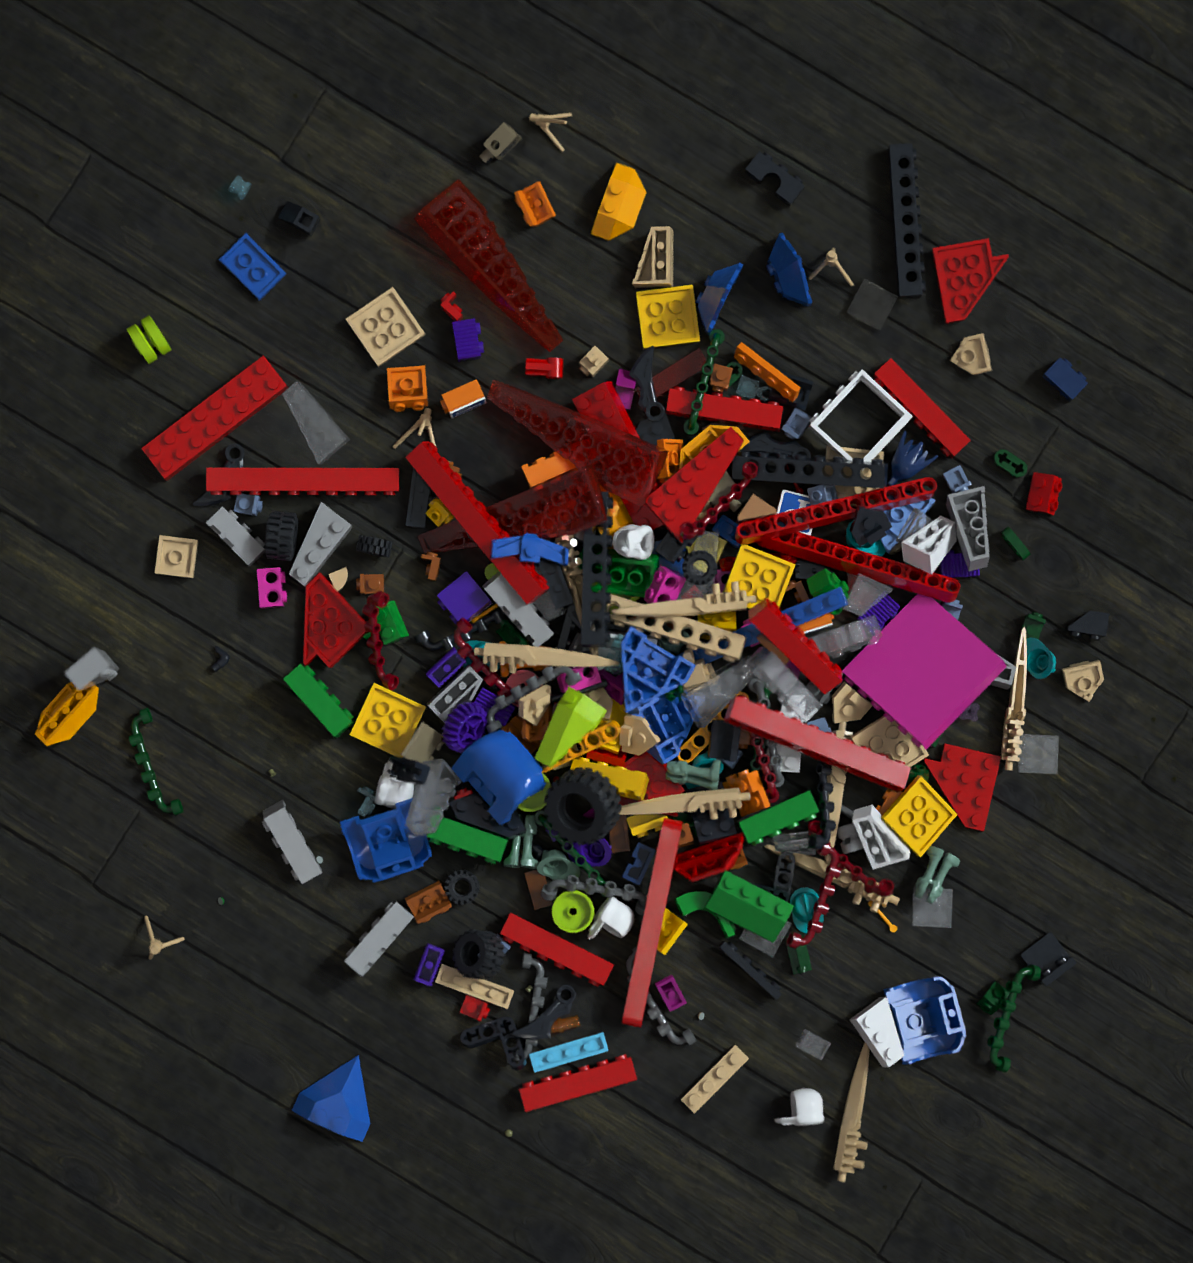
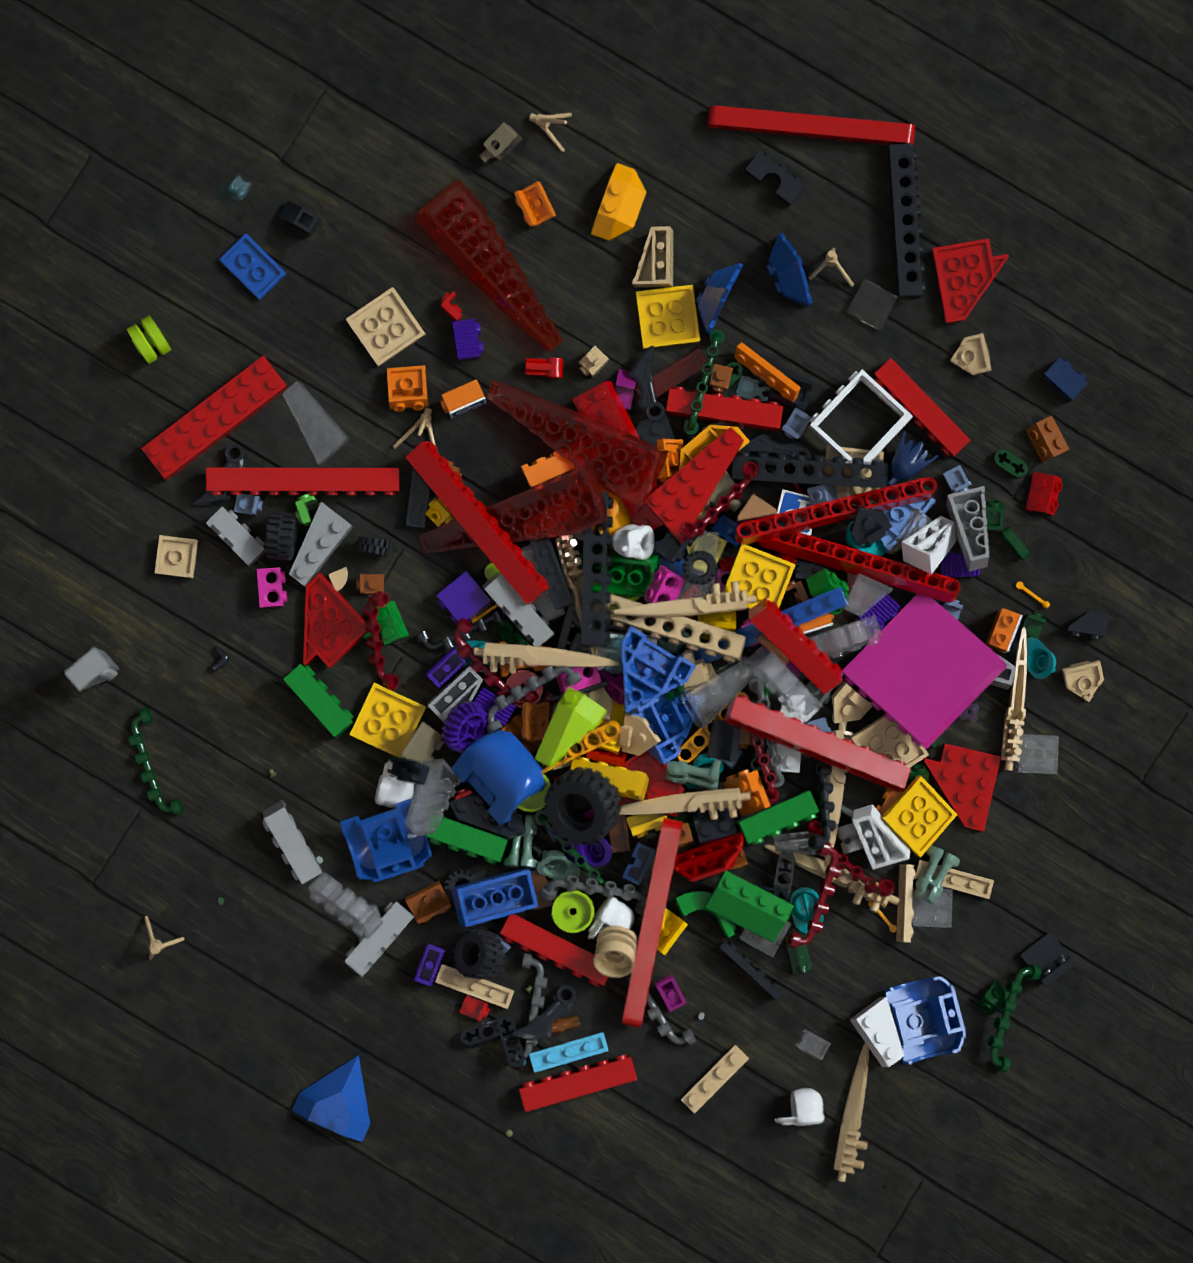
(66, 713): light orange wedge -> none
(303, 514): none -> bright green bracket
(344, 904): none -> clear wedge
(367, 806): clear light blue bracket -> none
(432, 569): dark orange bracket -> none
(512, 893): none -> blue brick
(529, 549): blue plate -> none
(535, 704): tan plate -> none
(615, 951): none -> tan wheel
(810, 125): none -> red beam
(905, 911): none -> tan plate
(960, 880): none -> tan plate
(995, 514): none -> dark green bracket
(1003, 630): none -> orange piece
(1019, 585): none -> light orange hinge
(1047, 439): none -> dark orange bracket

